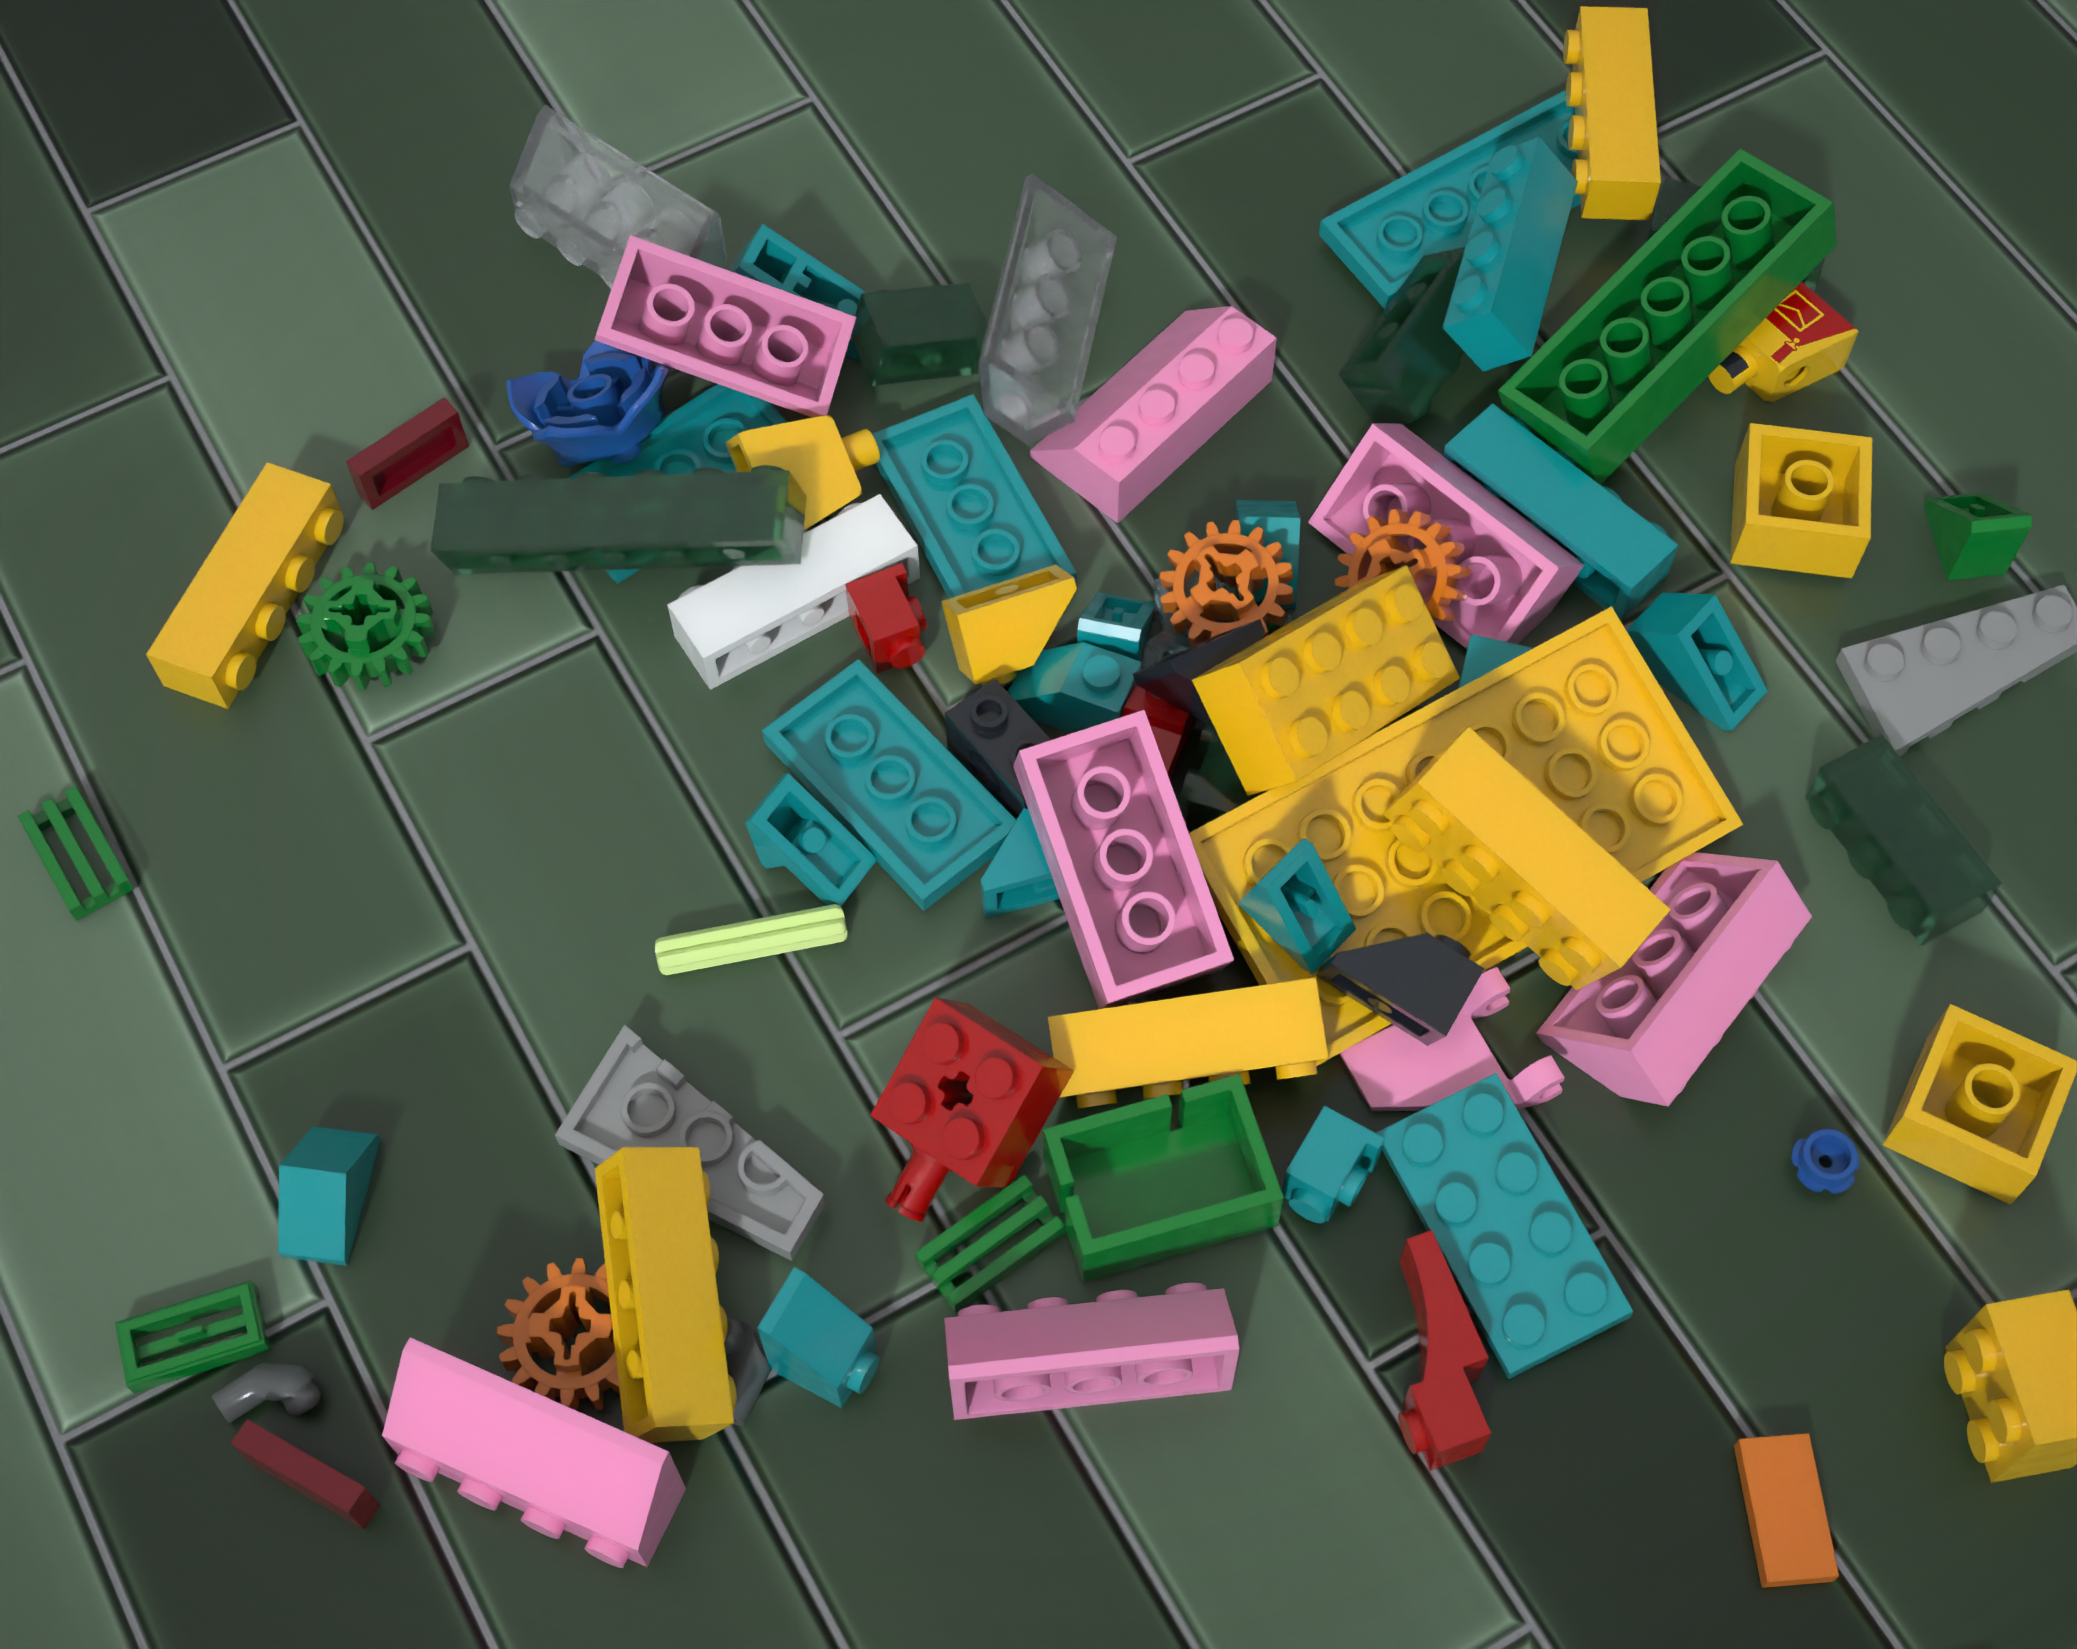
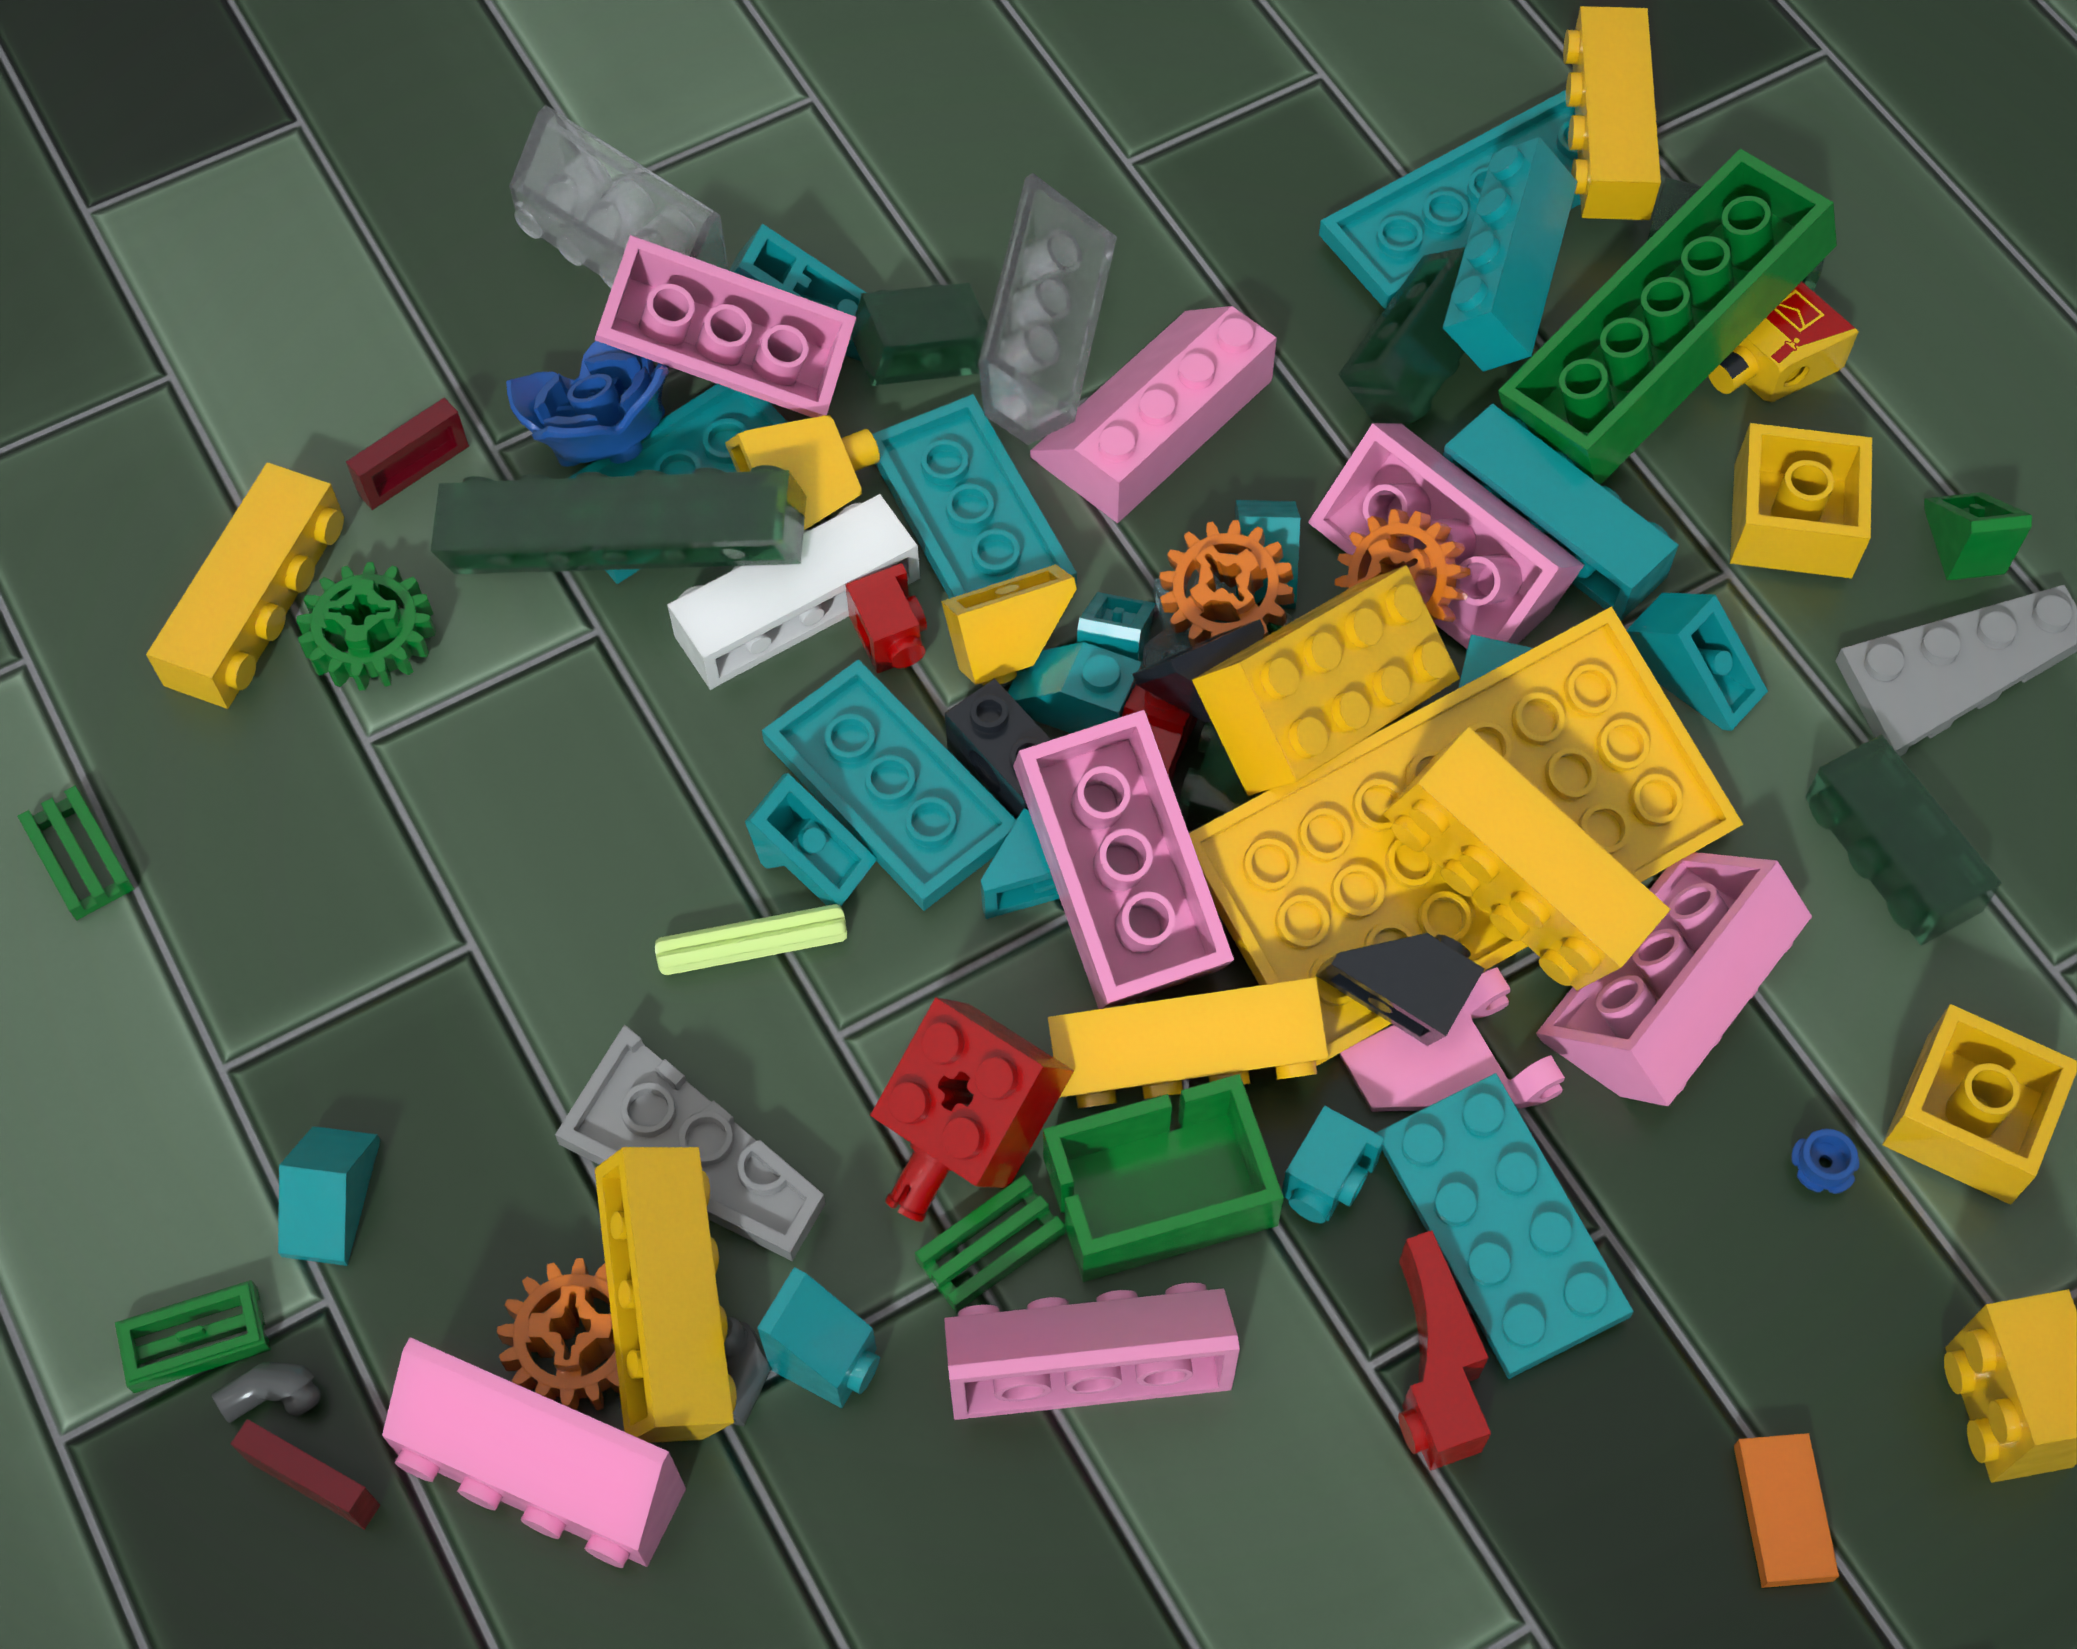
(1300, 907): teal slope -> none

